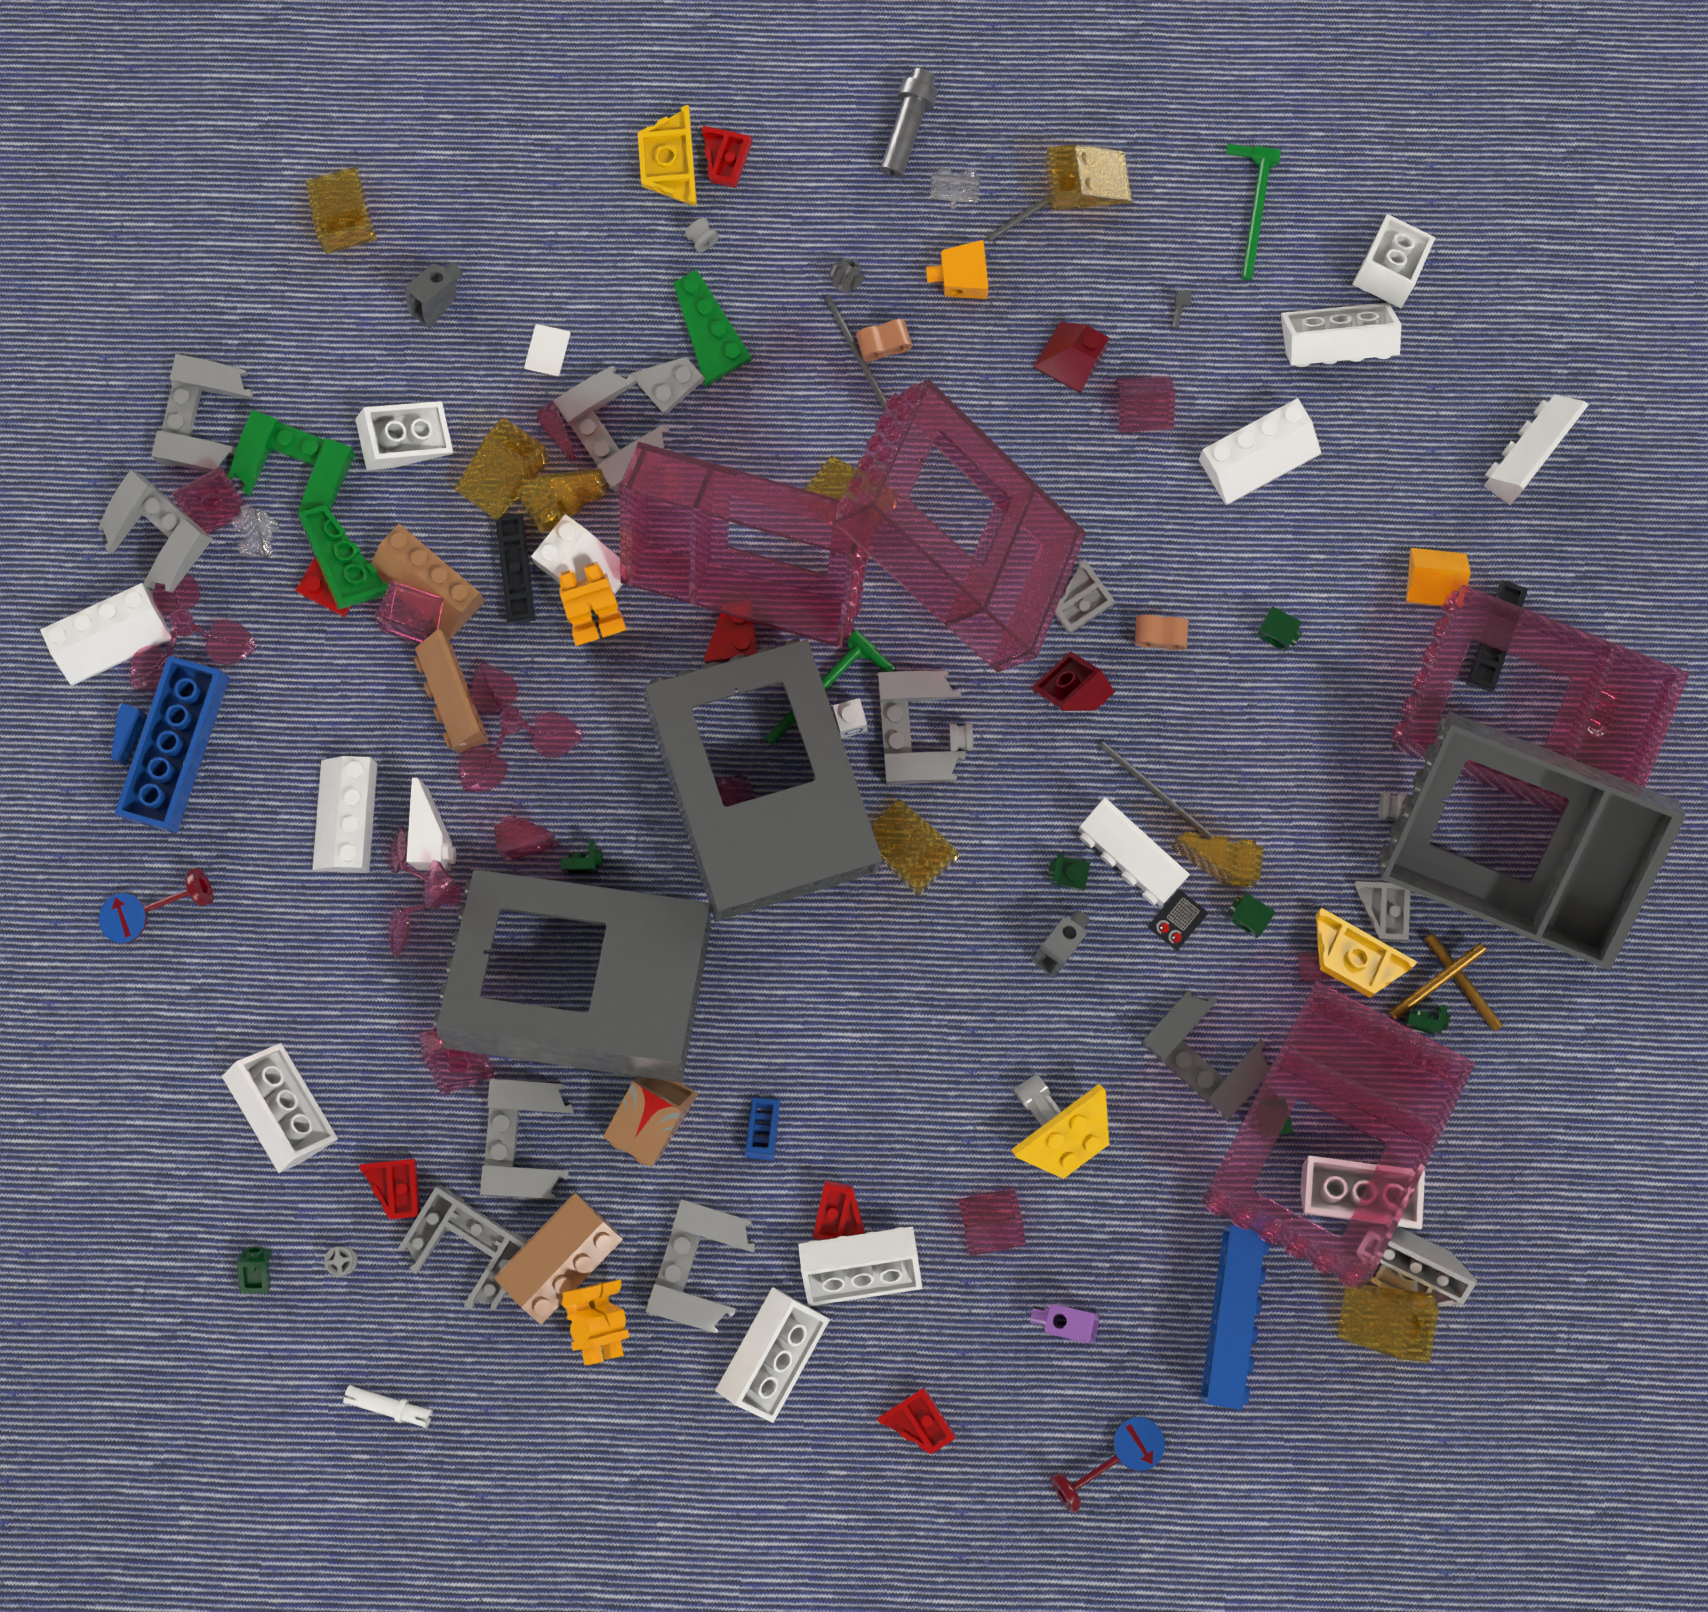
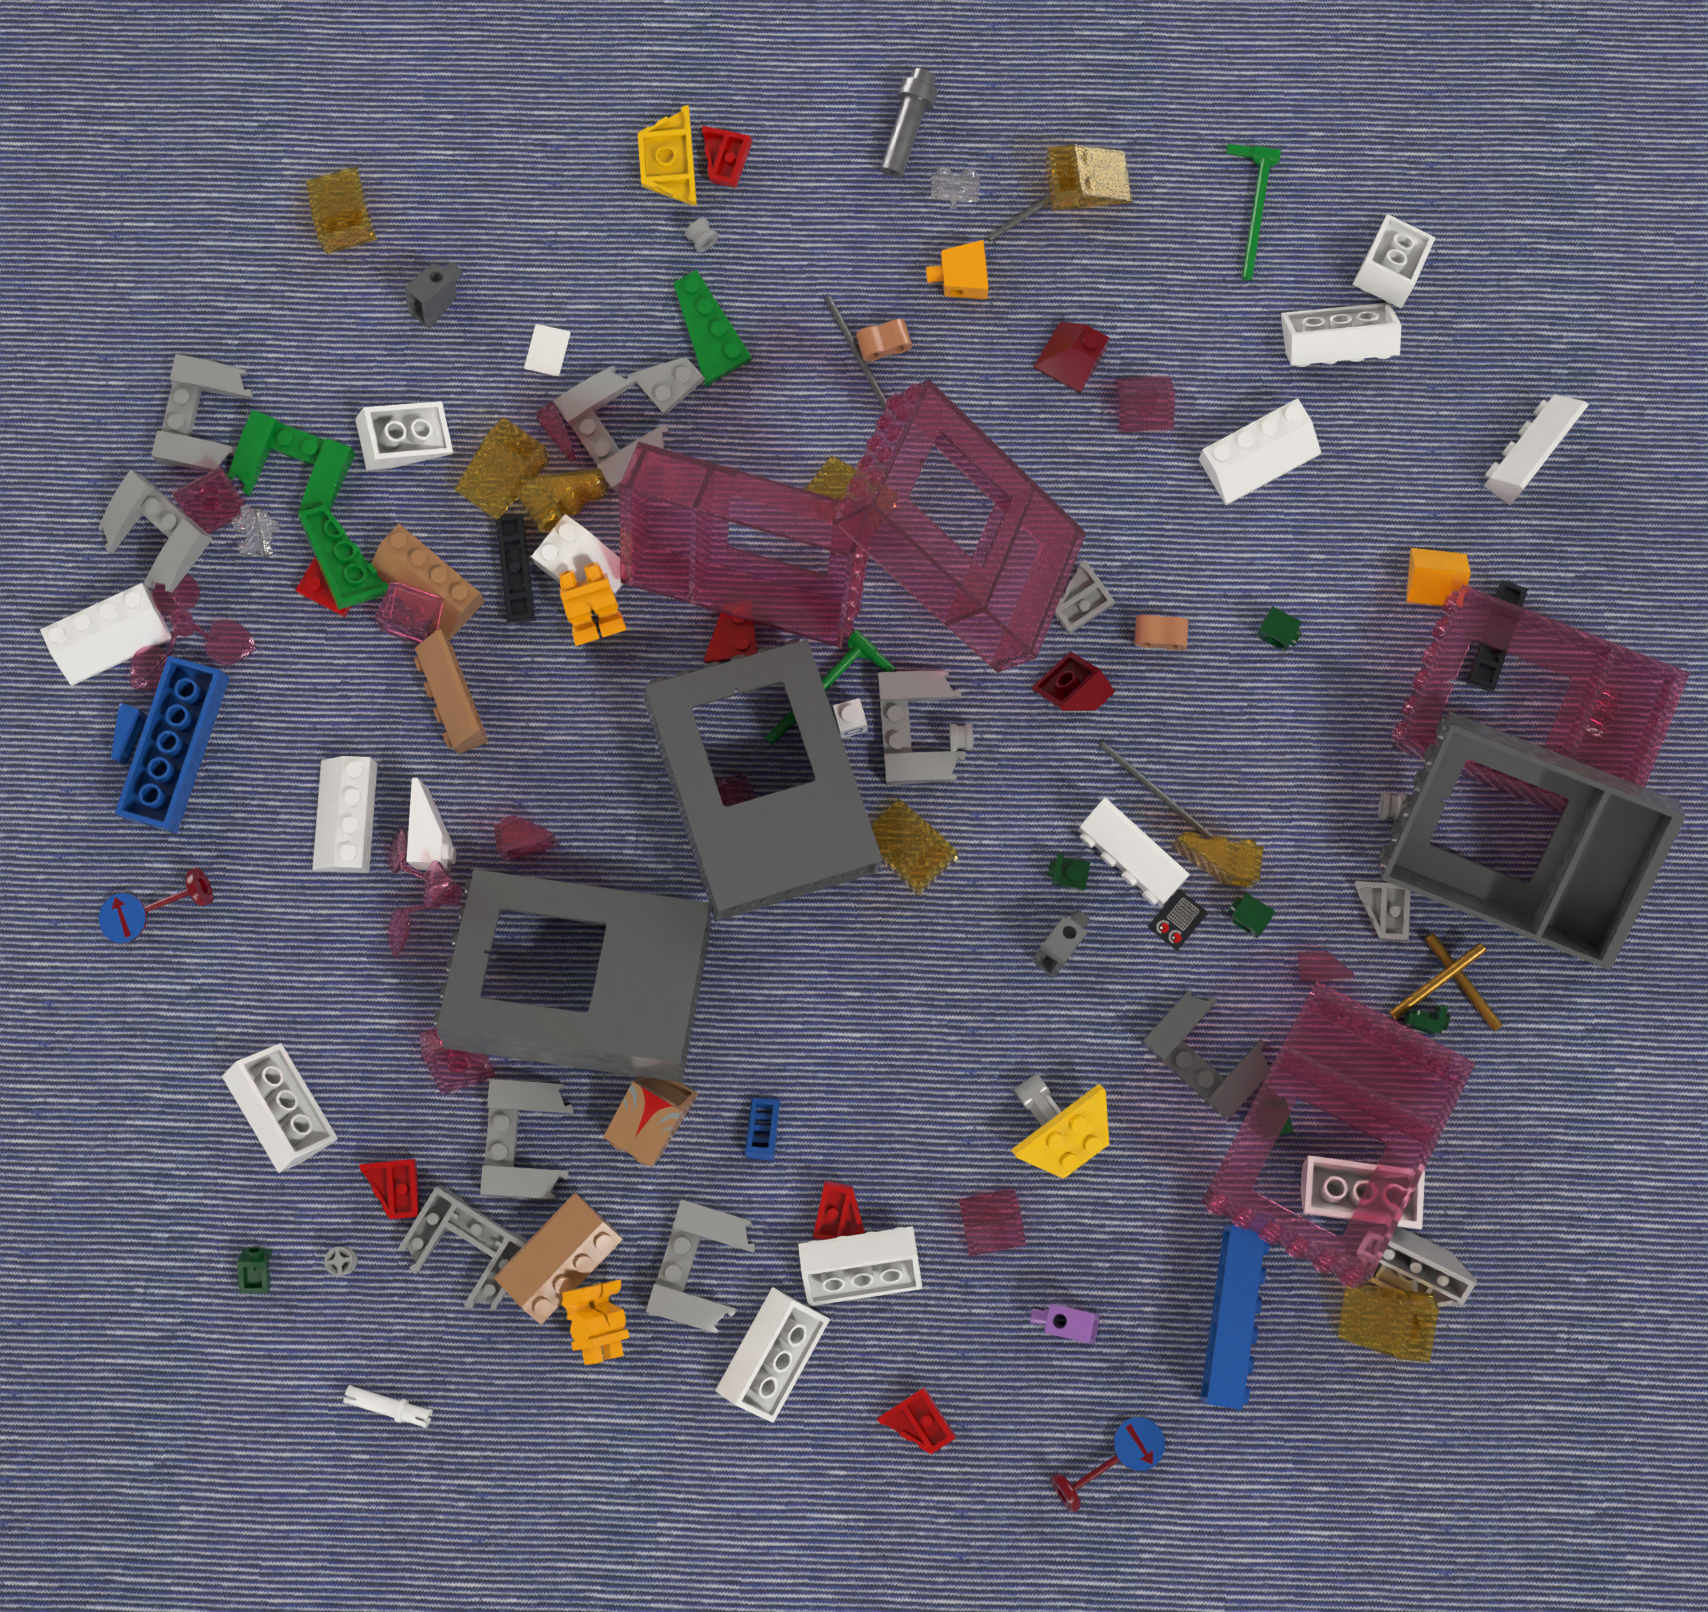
(493, 691): clear pink plant -> none
(578, 864): dark green bracket -> none
(846, 275): dark grey gear -> none
(1182, 298): dark grey hand -> none
(1357, 956): yellow wing -> none

